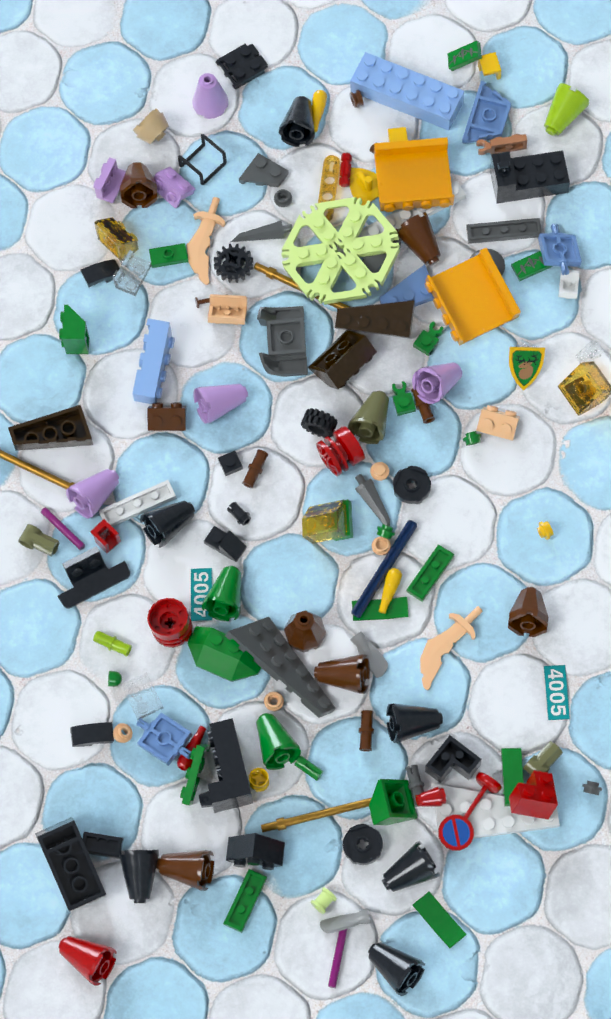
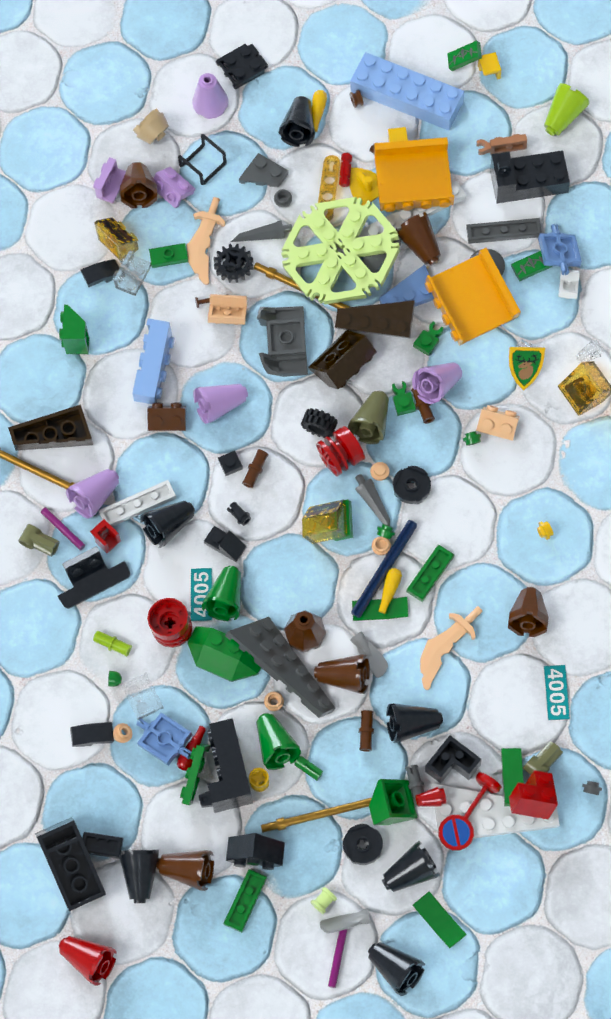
(487, 115): medium blue wing -> none

